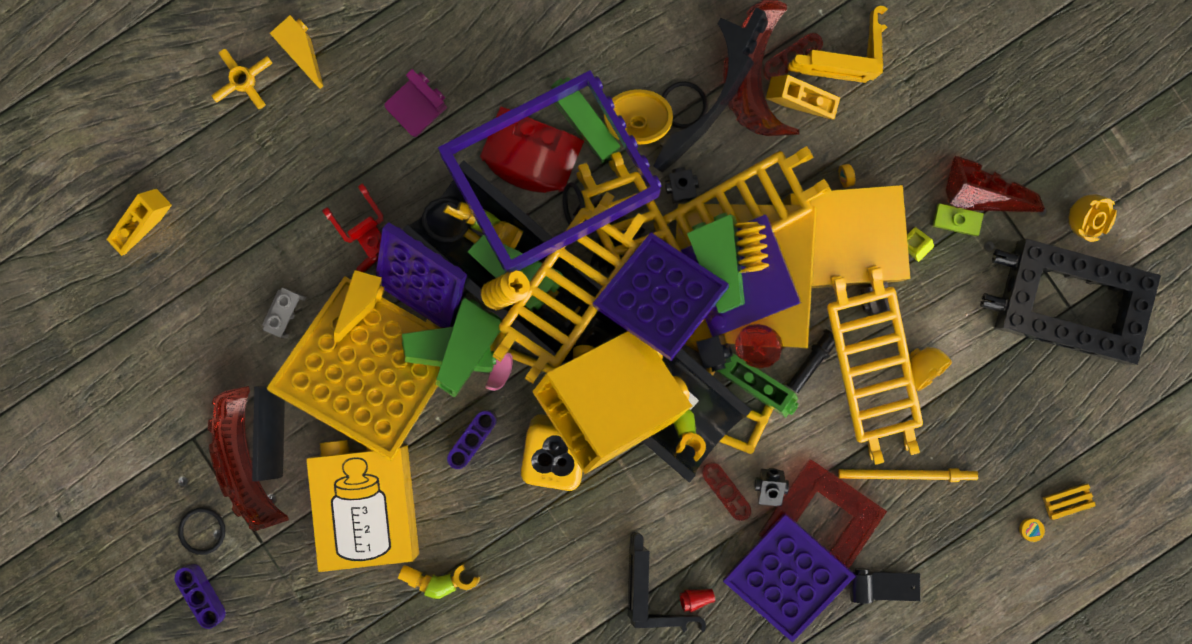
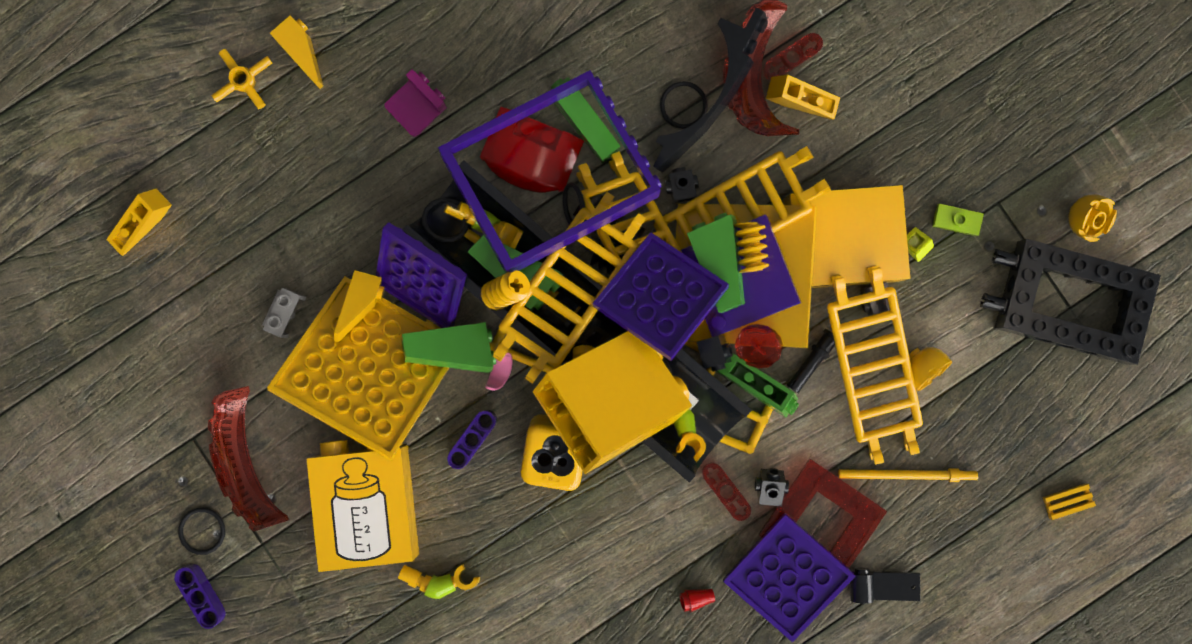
(268, 435): black slope -> none
(365, 232): red piece -> none
(469, 341): bright green slope -> none
(639, 588): black hinge -> none
(645, 115): yellow dish -> none
(846, 66): yellow hinge -> none
(847, 175): yellow tile -> none
(980, 191): clear red wedge -> none
(1032, 529): yellow tile -> none

